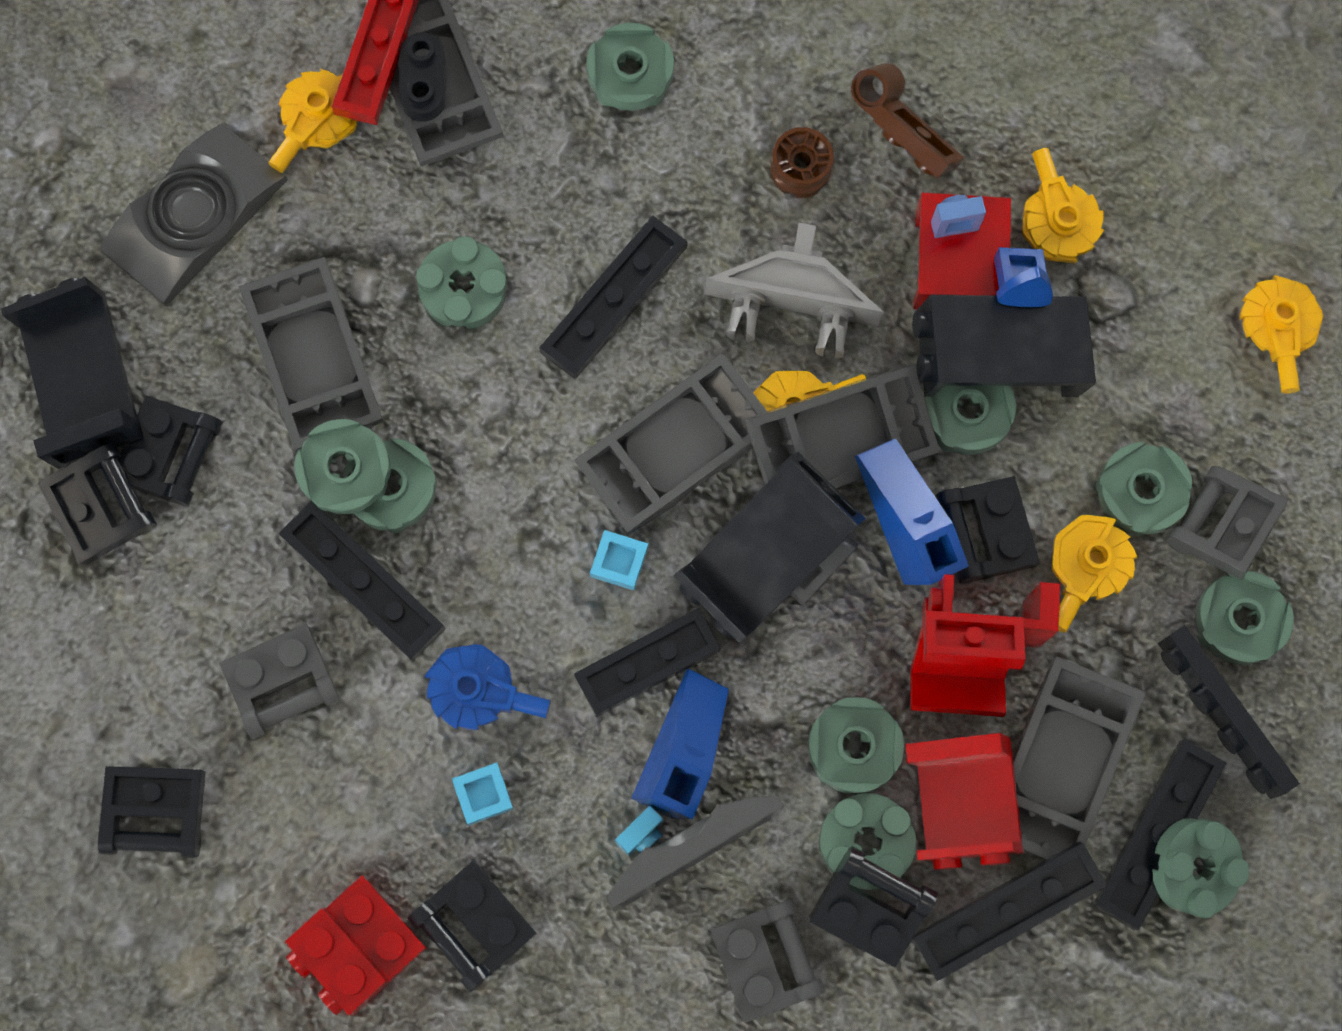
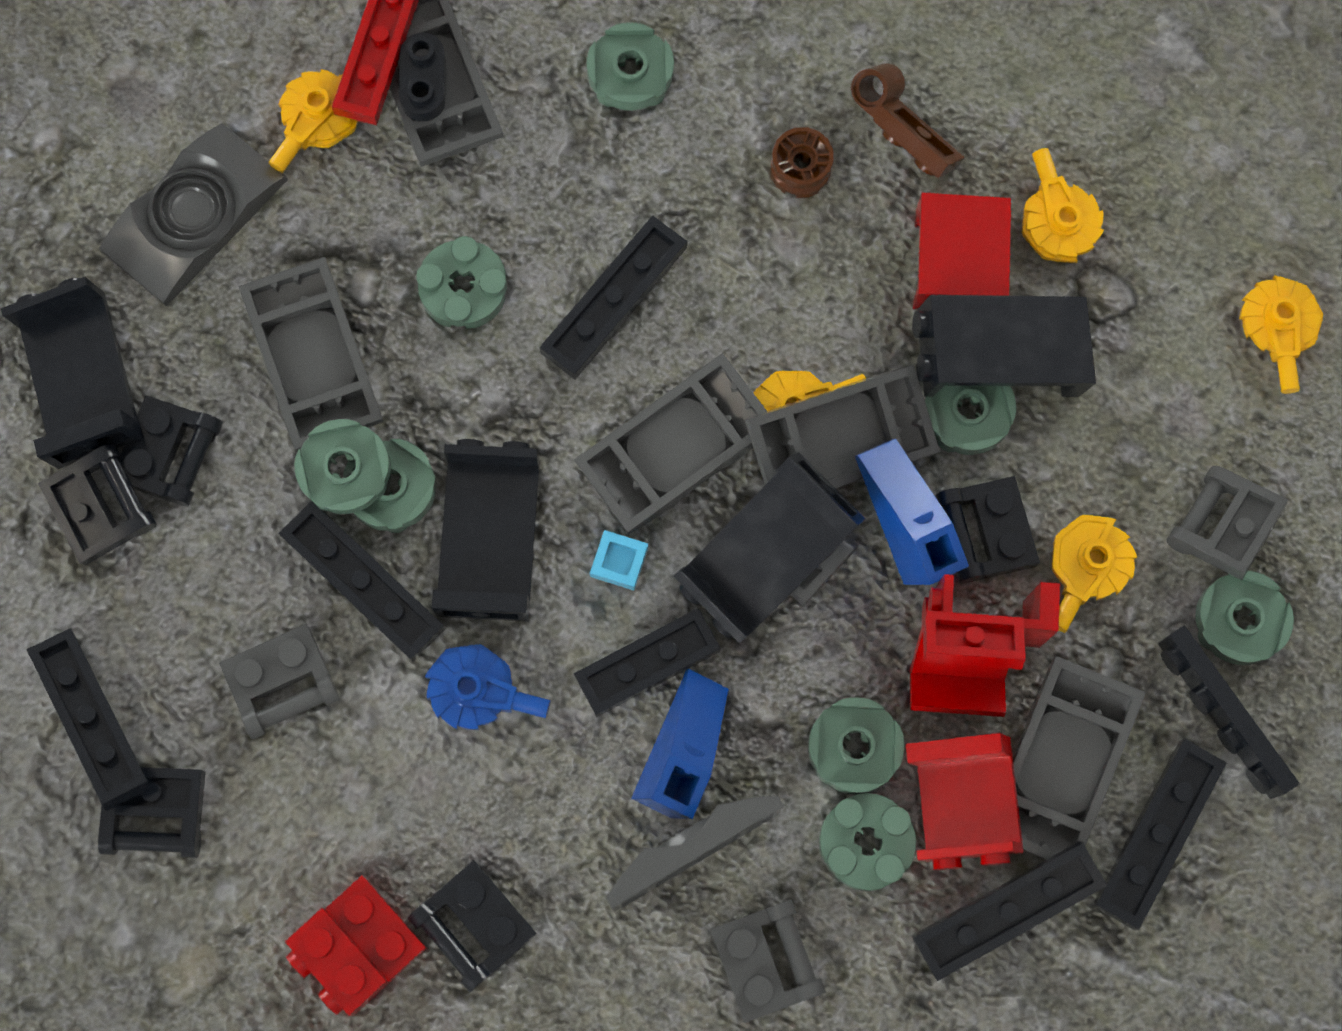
(88, 719): none -> black plate
(482, 794): medium azure plate -> none
(488, 531): none -> black panel
(641, 832): medium azure plate -> none
(796, 282): light grey connector -> none
(865, 919): black plate -> none
(958, 215): medium blue plate -> none
(1022, 277): blue tile -> none
(1135, 513): sand green plate -> none
(1222, 870): sand green plate -> none

